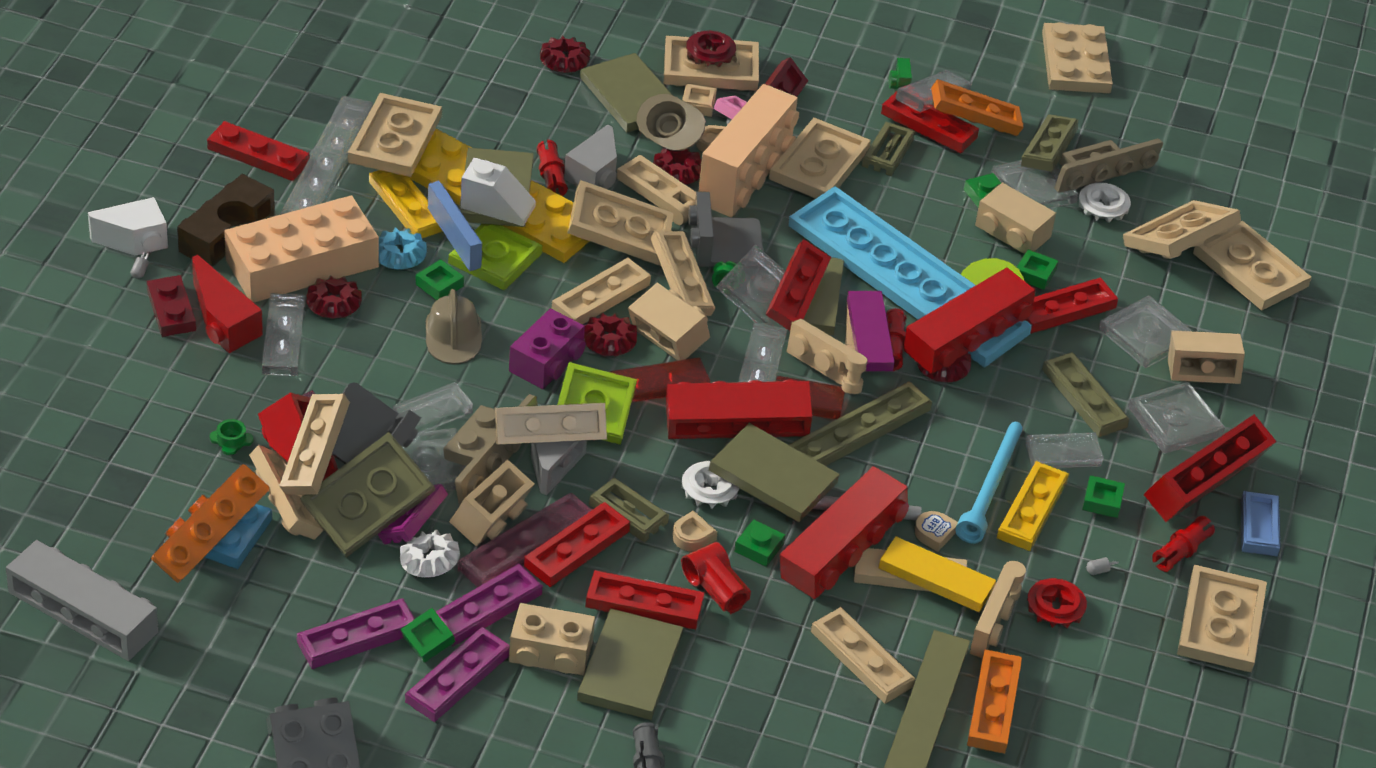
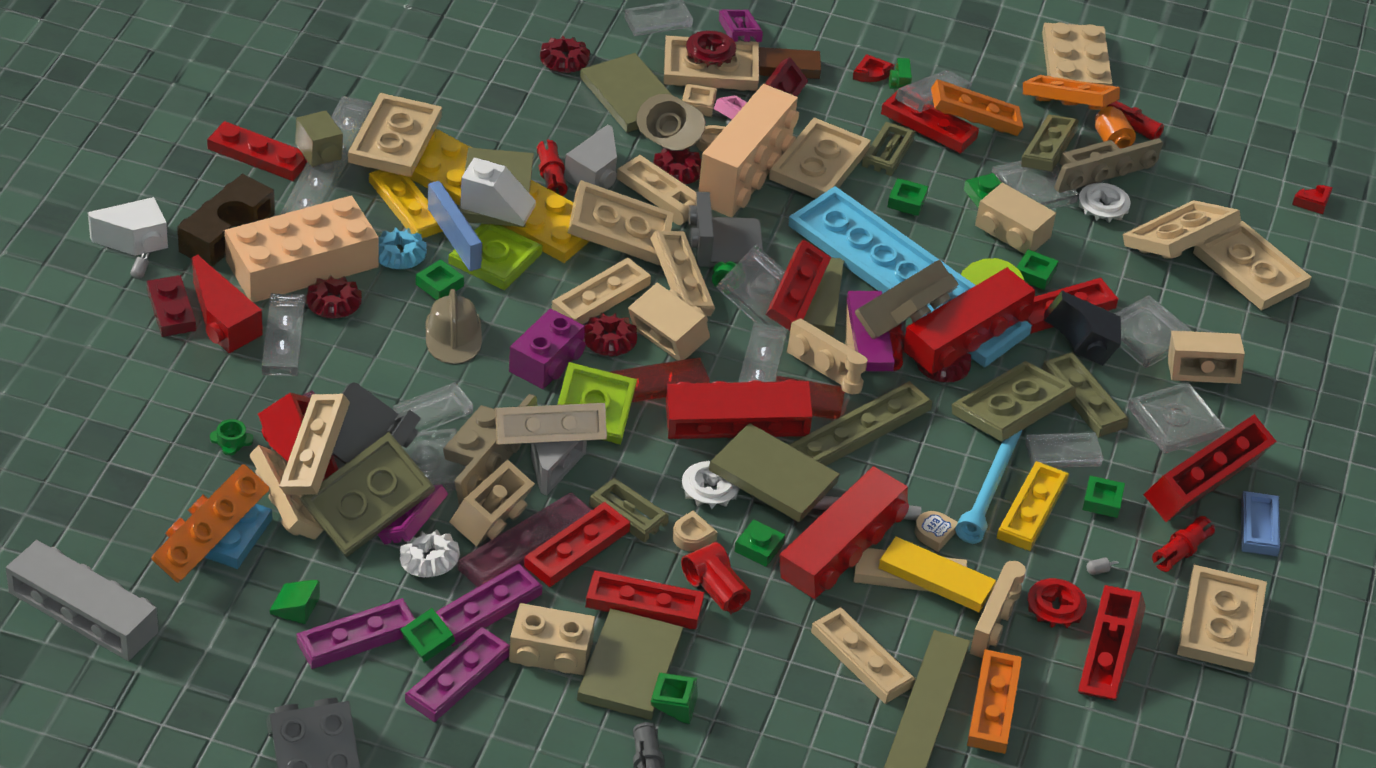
(297, 600): none -> green slope
(319, 138): none -> olive brick
(658, 17): none -> clear tile
(675, 696): none -> green slope
(733, 25): none -> magenta tile
(807, 61): none -> reddish brown tile
(872, 69): none -> red tile
(907, 196): none -> green plate
(907, 300): none -> dark tan bracket
(1013, 400): none -> olive tile
(1071, 91): none -> orange plate
(1089, 328): none -> black arch
(1112, 642): none -> red slope
(1114, 126): none -> orange brick
(1139, 121): none -> red pin
(1313, 199): none -> red tile

